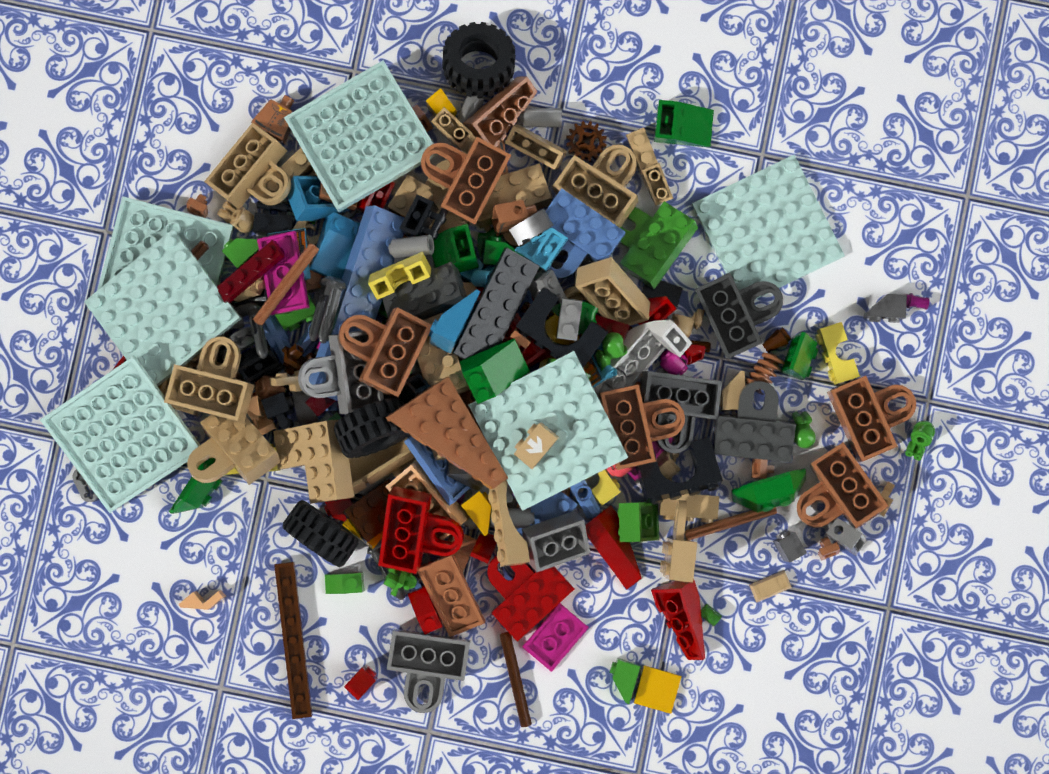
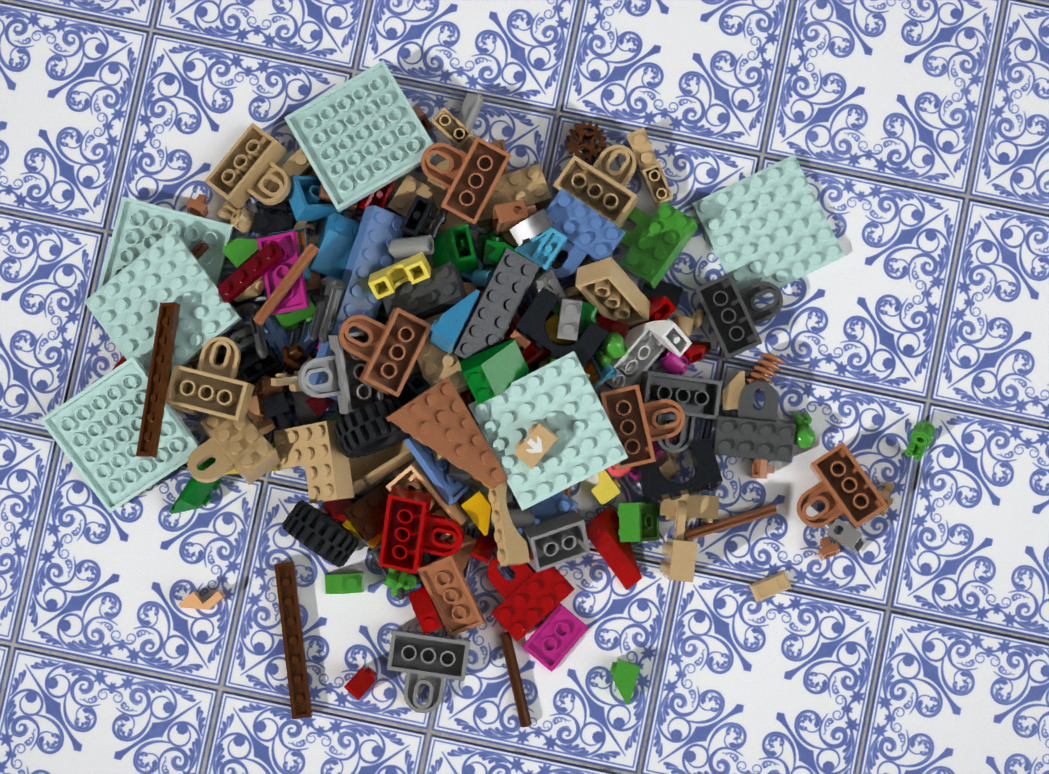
(82, 488): light grey beam -> none
(158, 380): none -> reddish brown plate
(272, 118): nougat torso -> none
(438, 101): yellow slope -> none
(478, 38): black tyre -> none
(501, 112): nougat wedge -> none
(536, 146): tan brick -> none
(541, 117): light grey brick -> none
(586, 499): medium blue piece -> none
(657, 689): yellow tile -> none
(682, 610): red wedge -> none
(683, 124): green slope -> none
(712, 614): bright green piece -> none
(771, 491): green wedge -> none
(777, 340): reddish brown cone -> none
(789, 546): flat silver brick -> none
(799, 356): green slope -> none
(839, 369): light yellow arch -> none
(867, 416): nougat brick -> none
(888, 307): flat silver slope -> none
(917, 301): magenta pin -> none

